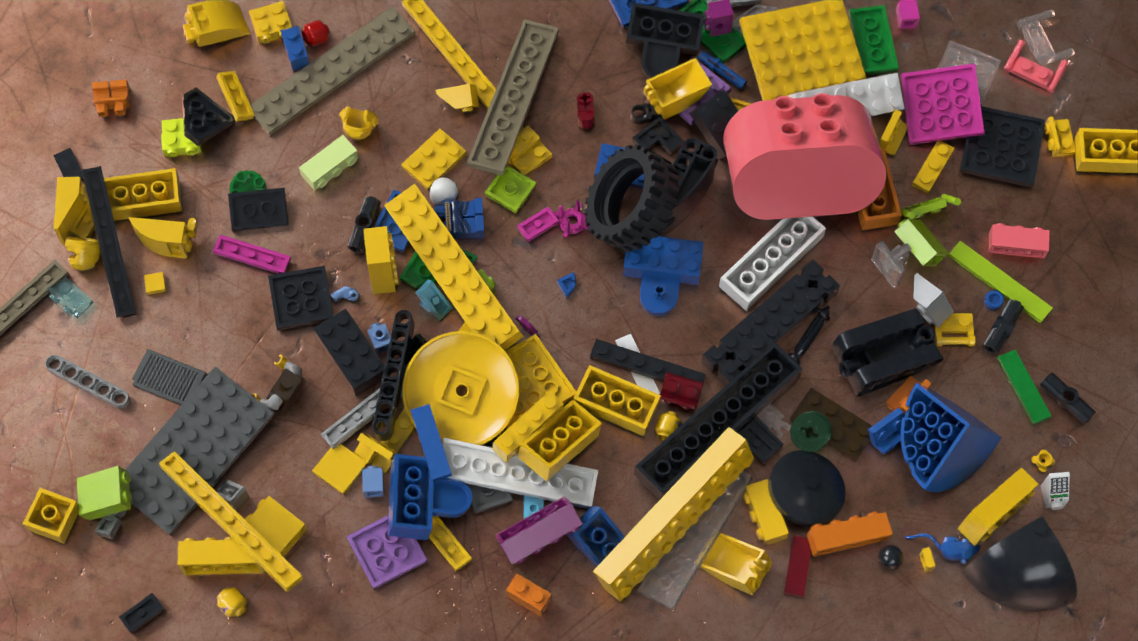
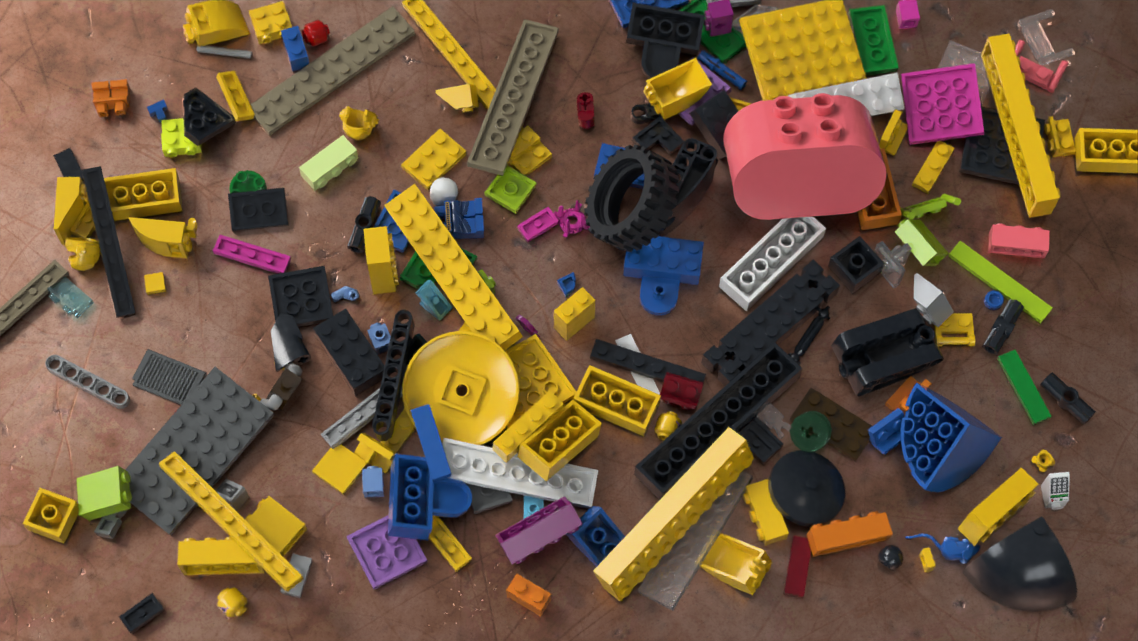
(158, 110): none -> blue tile
(225, 51): none -> light grey bar
(288, 343): none -> black panel
(302, 565): none -> light grey plate
(574, 313): none -> yellow brick
(856, 264): none -> black brick
(1020, 126): none -> yellow brick

